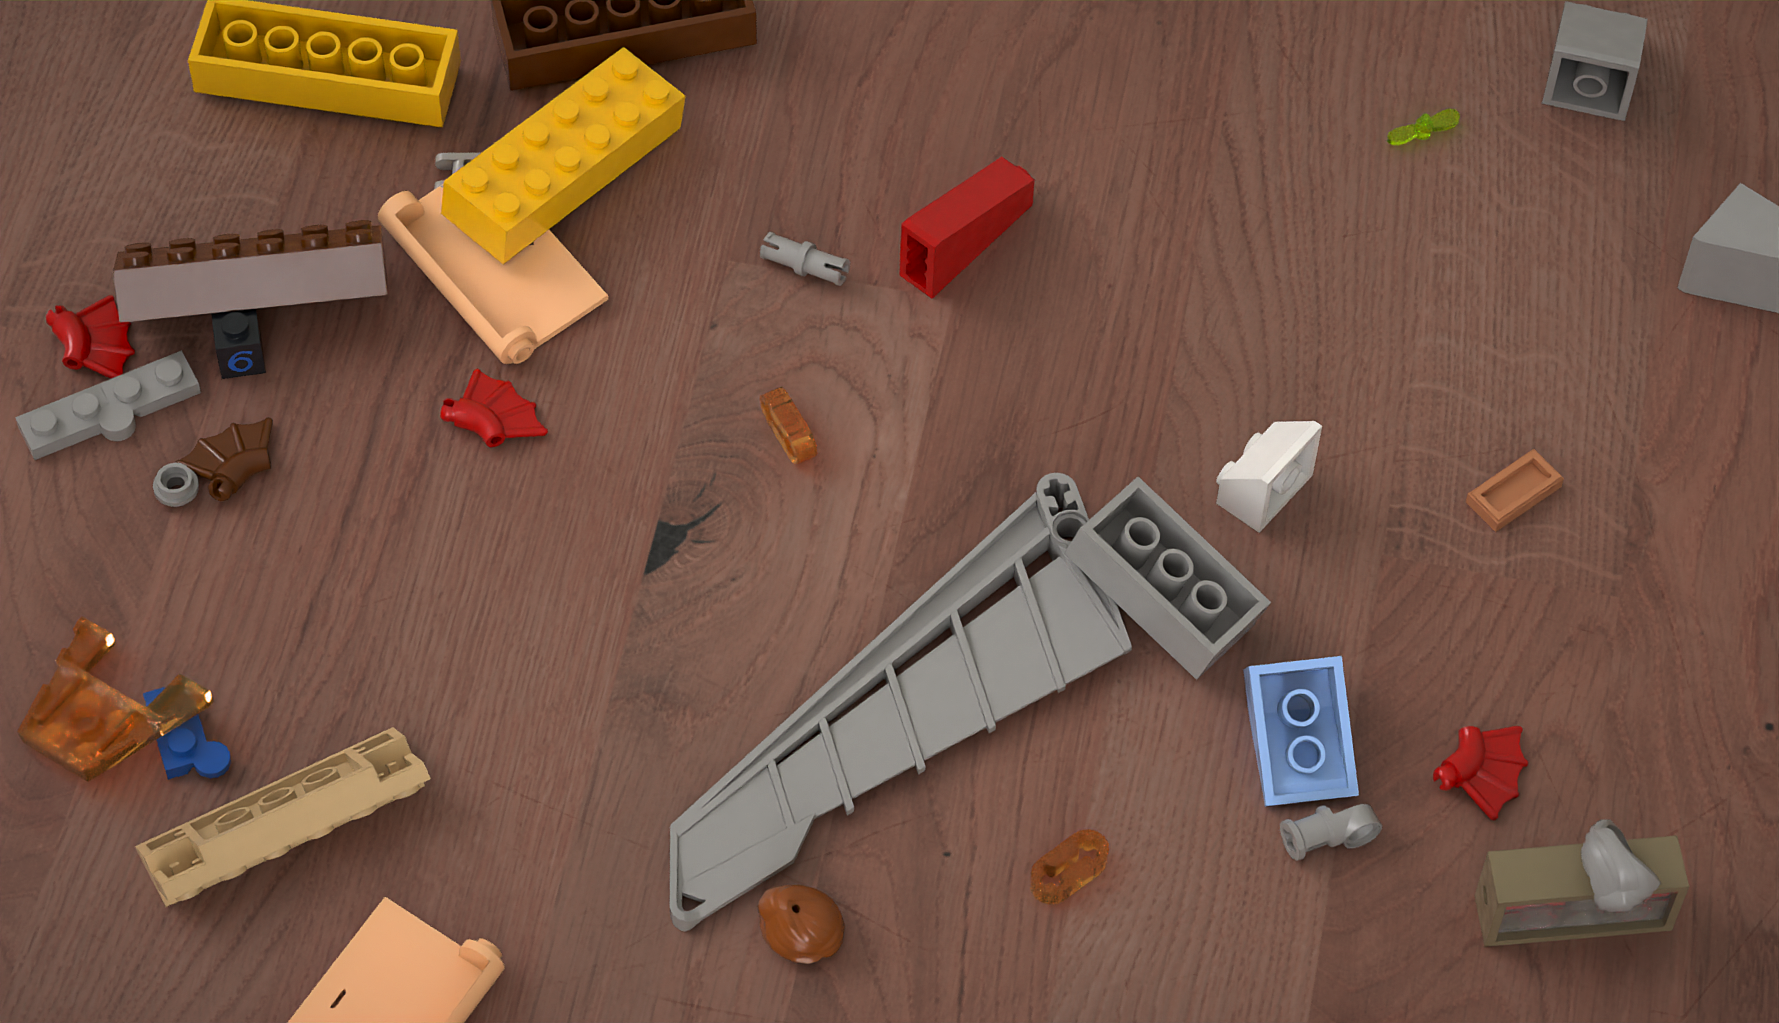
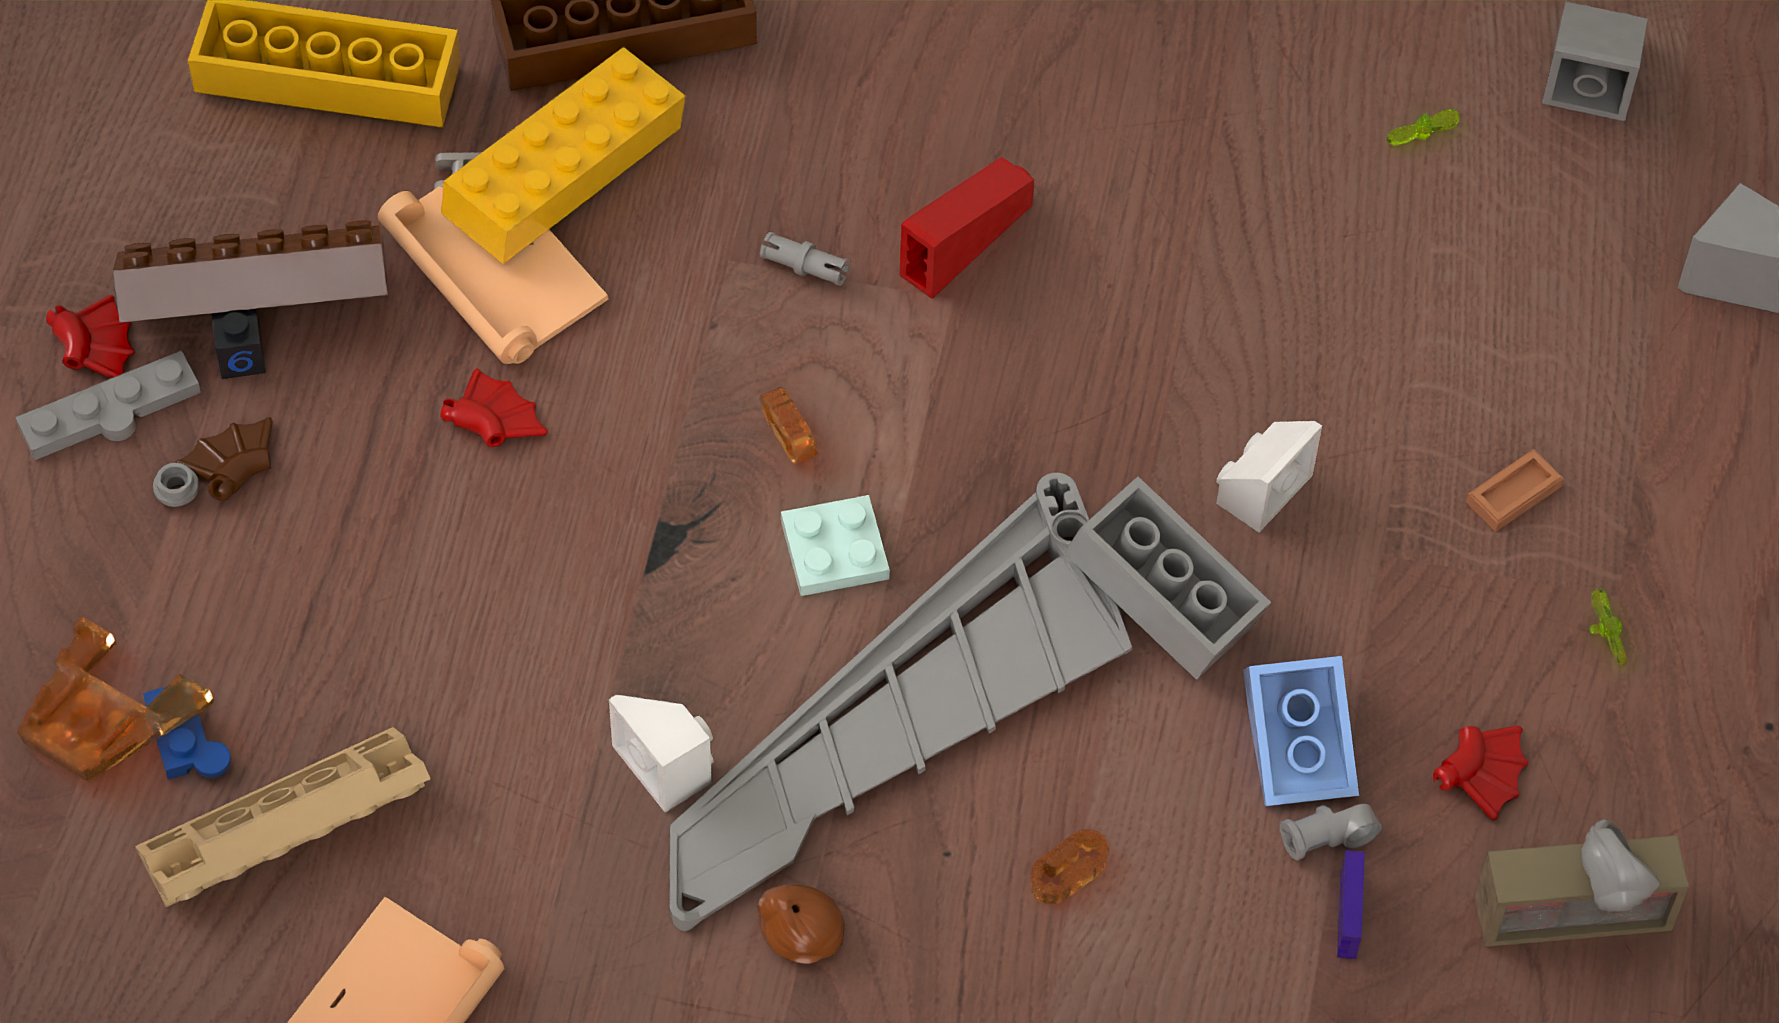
(662, 747): none -> white slope
(835, 545): none -> light aqua plate
(1350, 904): none -> dark purple tile
(1608, 625): none -> clear neon green piece

